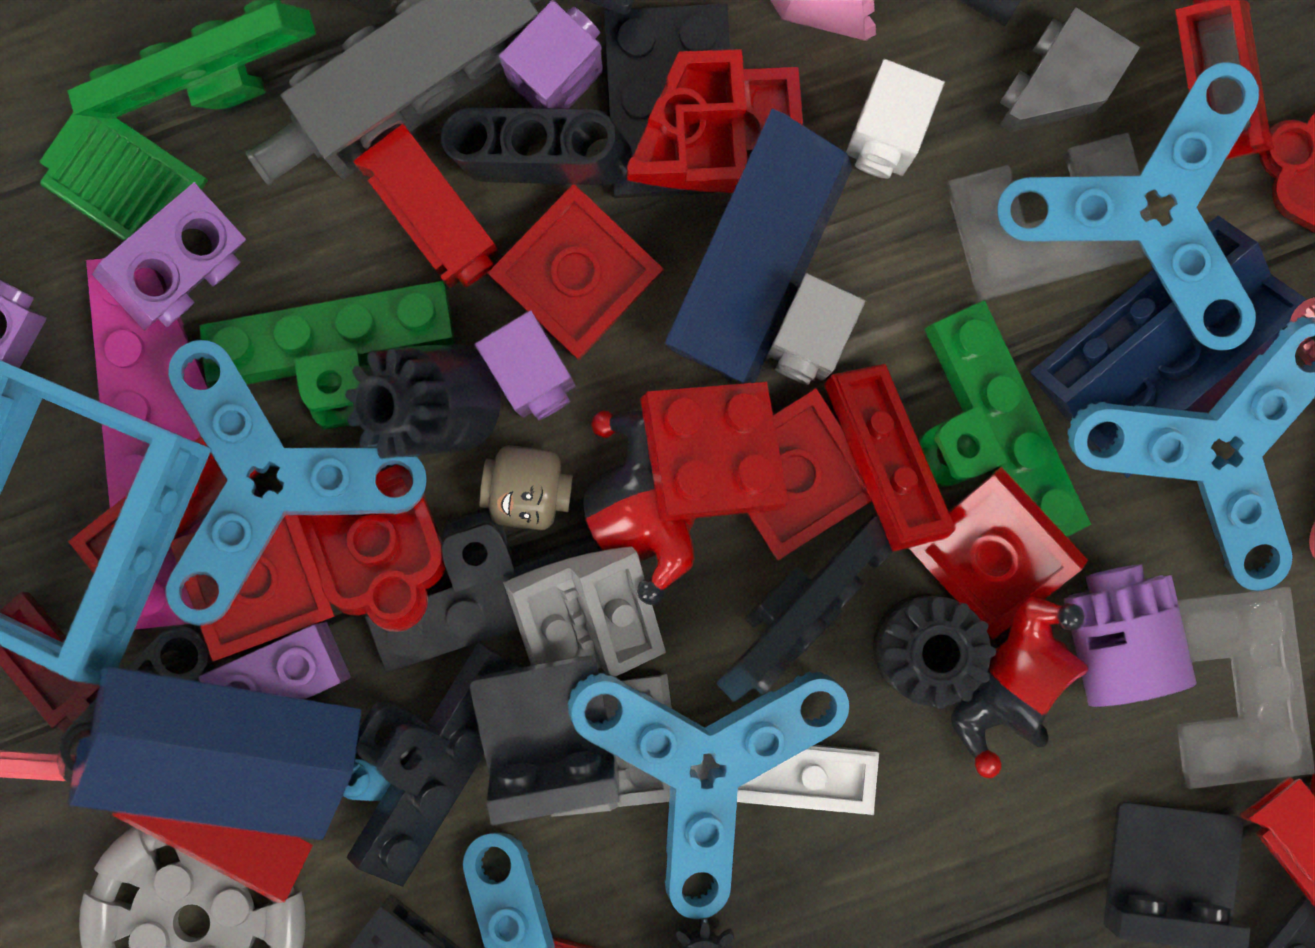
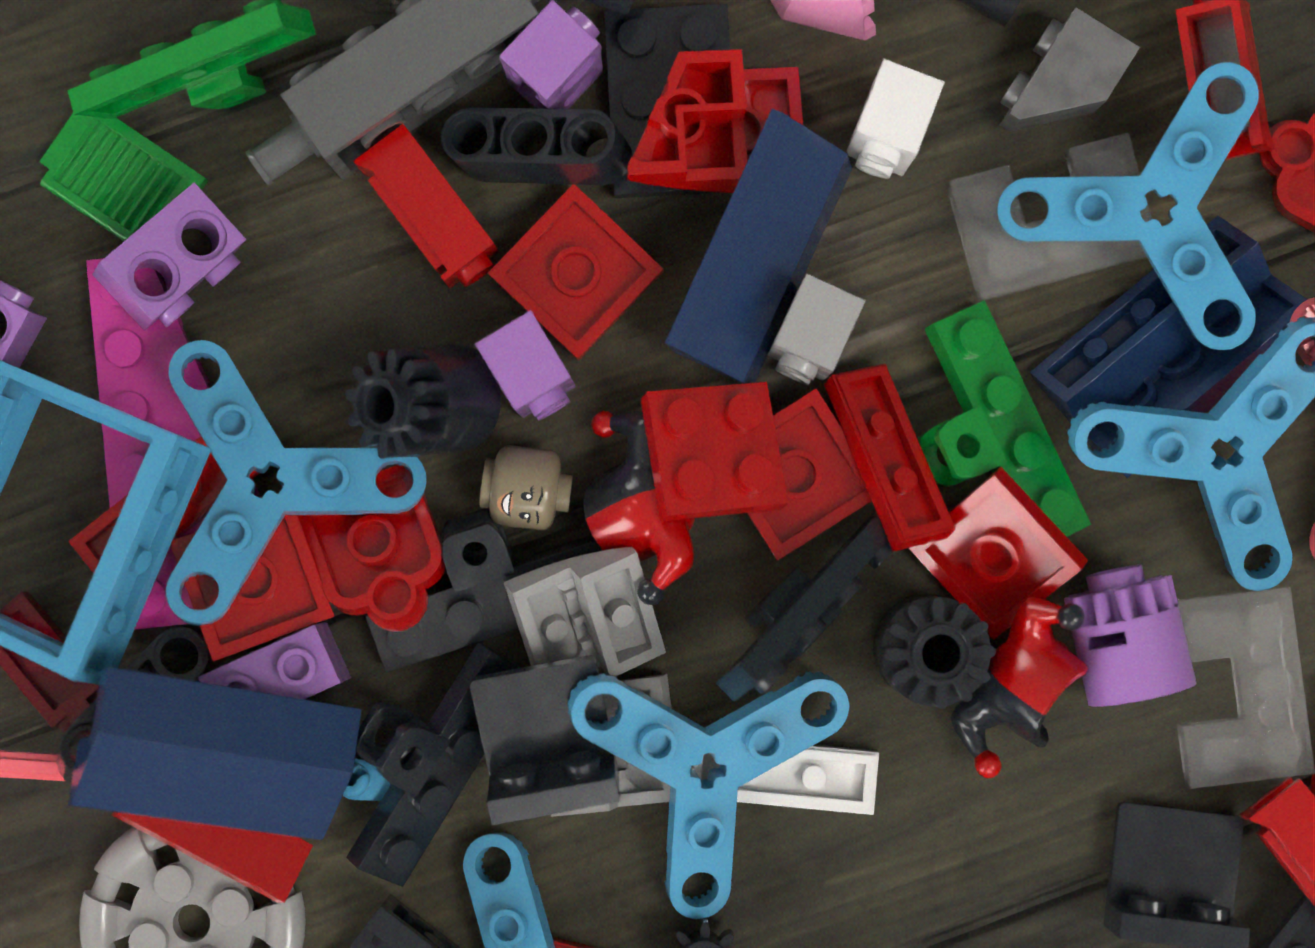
(328, 340): green plate -> none

